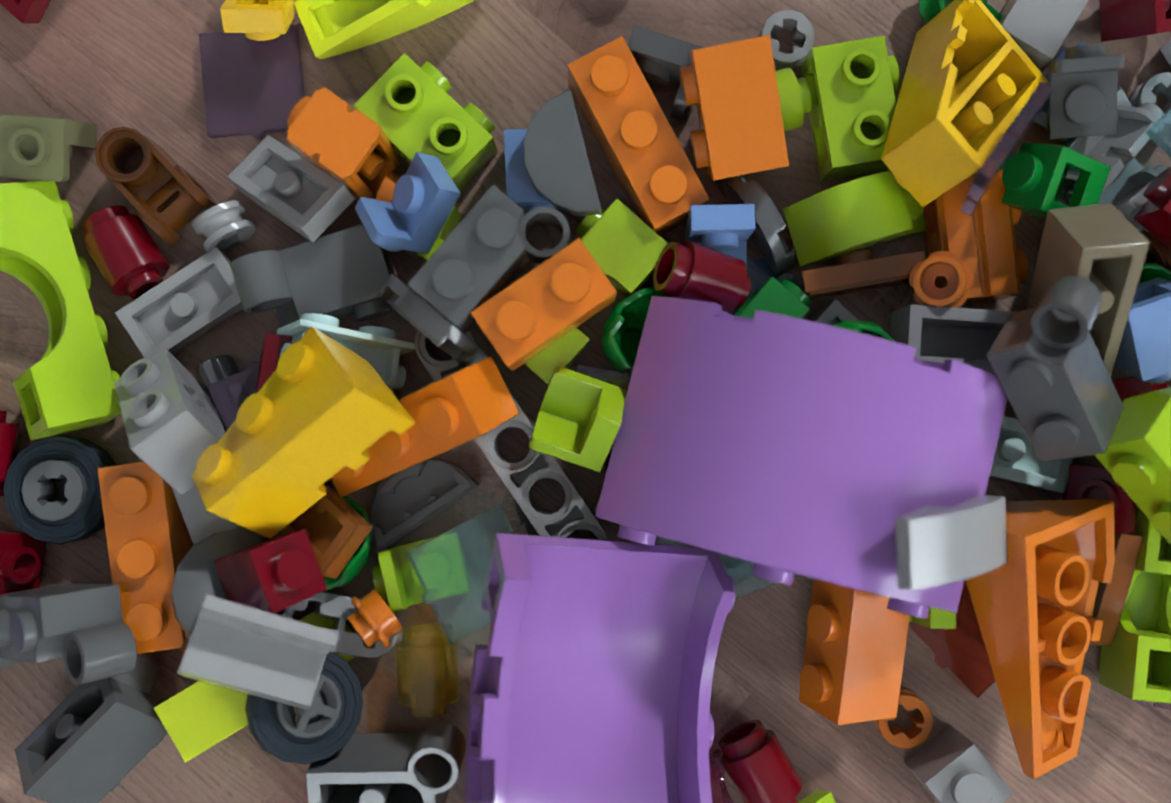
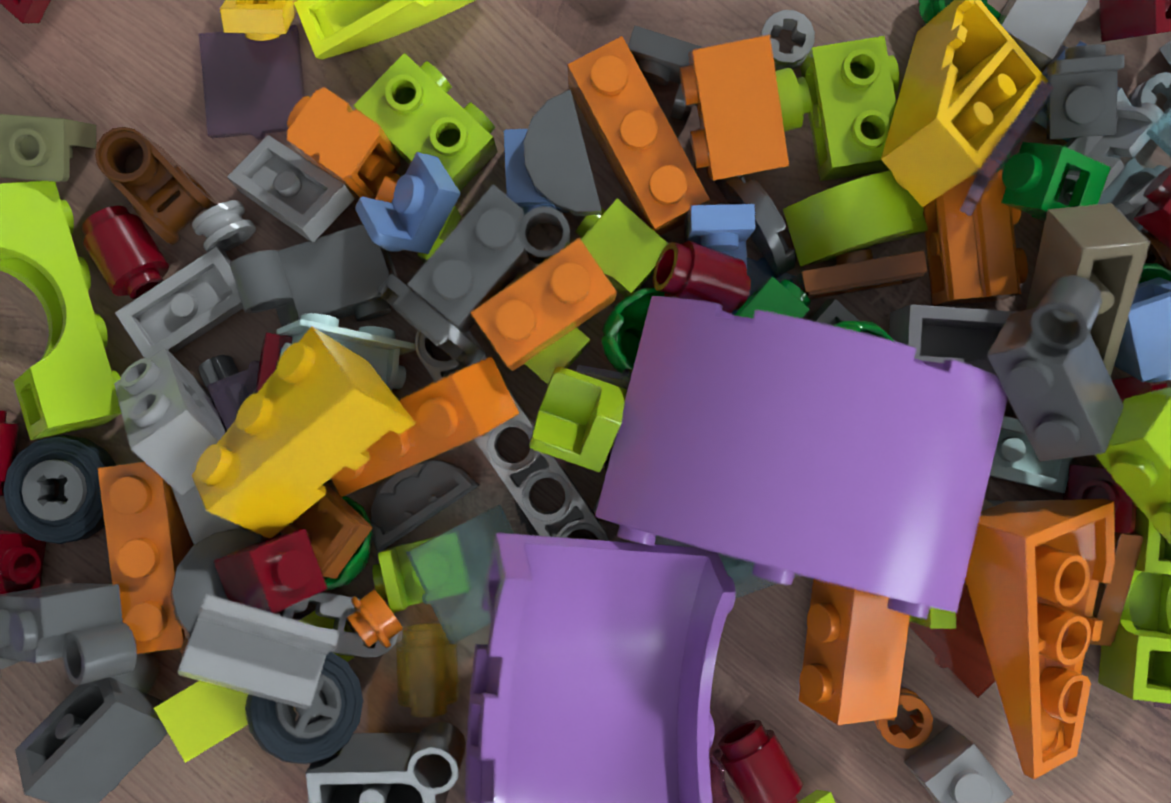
(938, 264): orange plate -> none
(950, 542): light grey slope -> none

